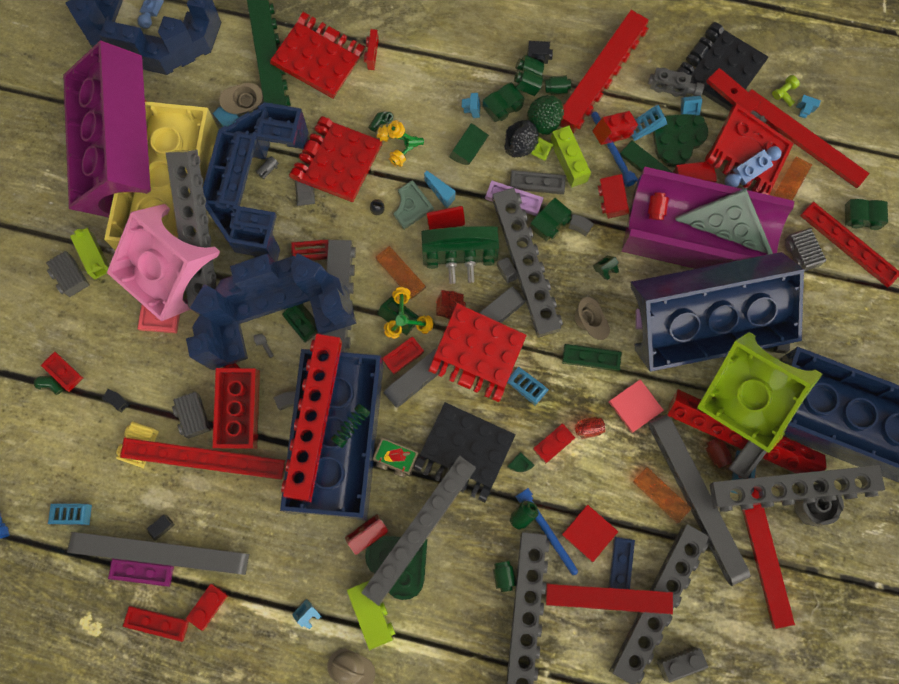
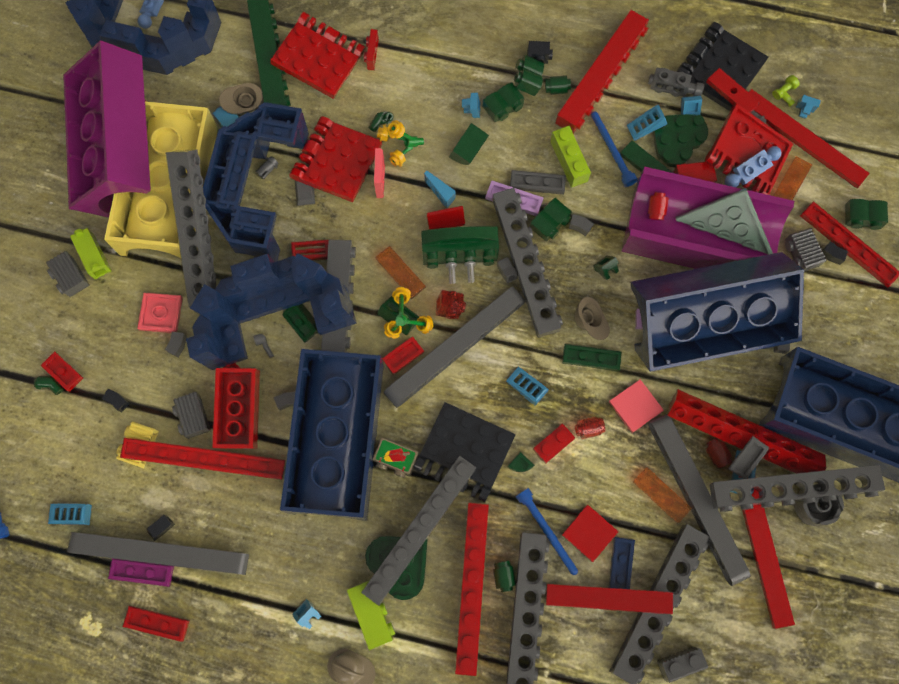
(156, 263): bright pink piece -> none
(176, 344): none -> dark grey piece
(207, 607): red plate -> none
(304, 490): red brick -> none
(339, 441): dark green piece -> none
(366, 534): red slope -> none
(376, 210): black hinge -> none
(379, 173): none -> coral tile
(412, 206): sand green tile -> none
(472, 590): none -> red brick
(479, 349): red hinge -> none
(521, 139): black hair -> none
(524, 515): dark green brick -> none
(542, 149): lime tile -> none
(546, 114): dark green hair -> none
(614, 196): red brick -> none
(615, 127): red brick -> none
(756, 393): lime piece -> none
(834, 253): none -> black piece

